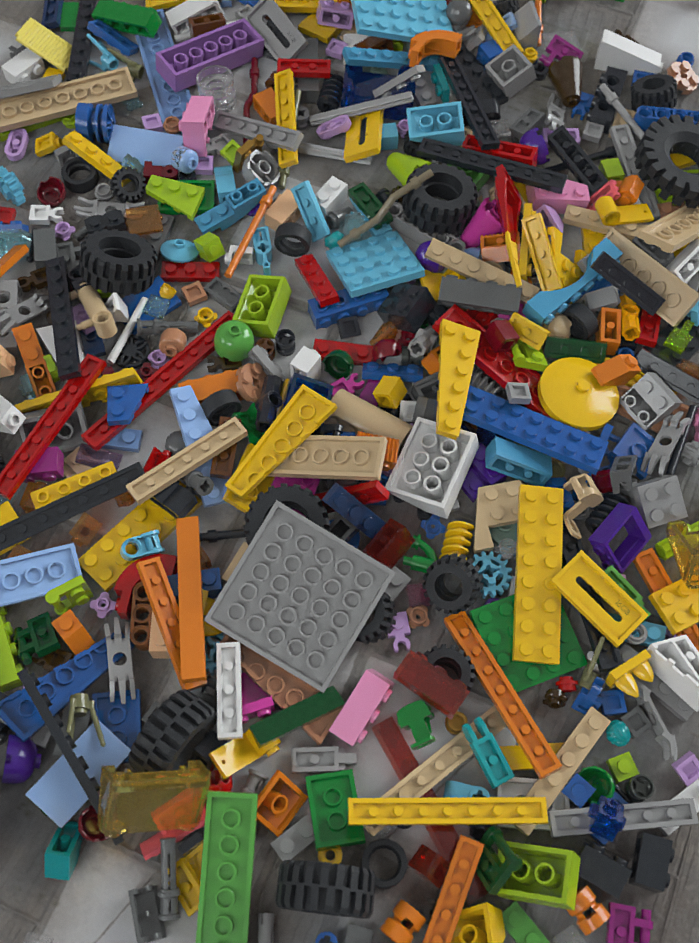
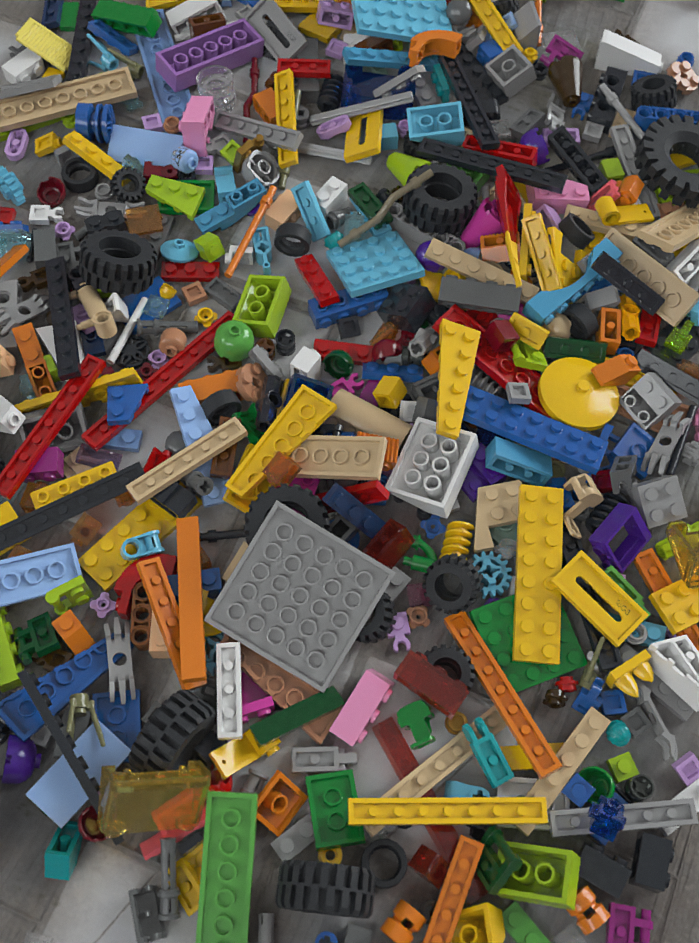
(281, 469): none -> clear orange brick
(576, 231): none -> black tyre

